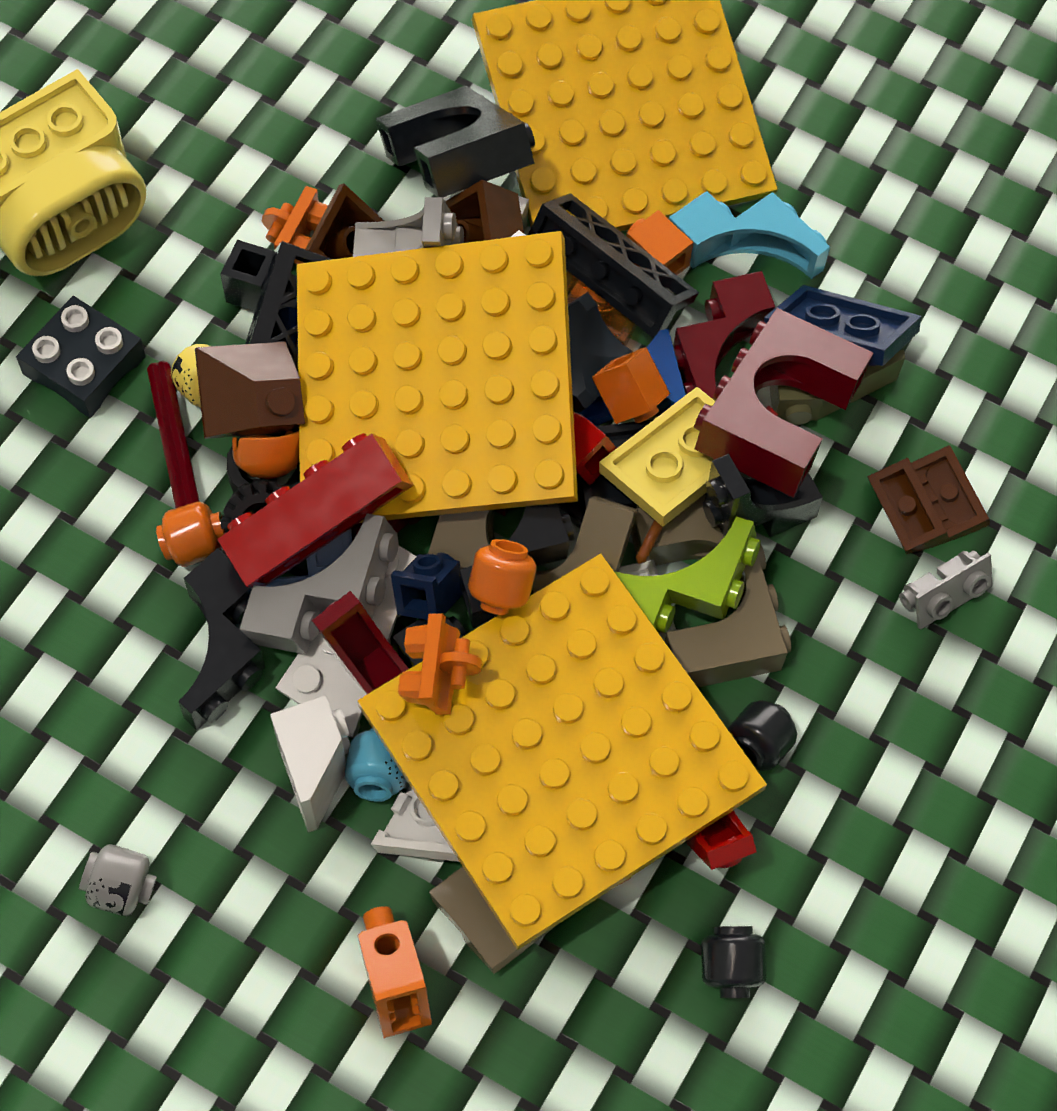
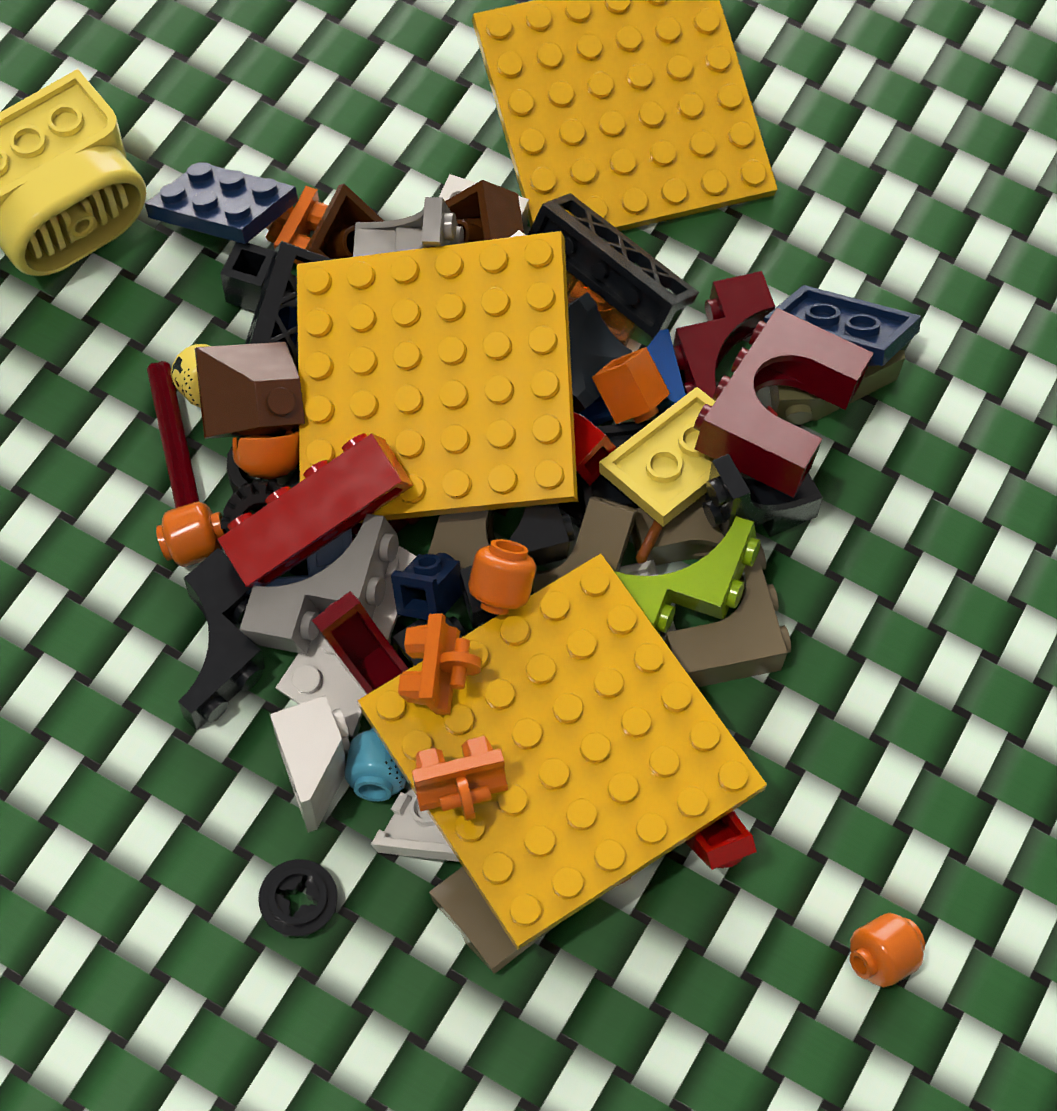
(81, 355): black brick -> none
(117, 880): light grey head -> none
(221, 202): none -> dark blue plate
(287, 879): none -> black gear
(393, 973): orange torso -> none
(457, 140): black arch -> none
(460, 780): none -> orange hips
(662, 241): orange brick -> none
(733, 960): black head -> none
(763, 229): medium azure arch -> none
(764, 733): black head -> none
(887, 949): none -> orange head
(929, 500): reddish brown slope -> none
(963, 579): light grey hinge -> none

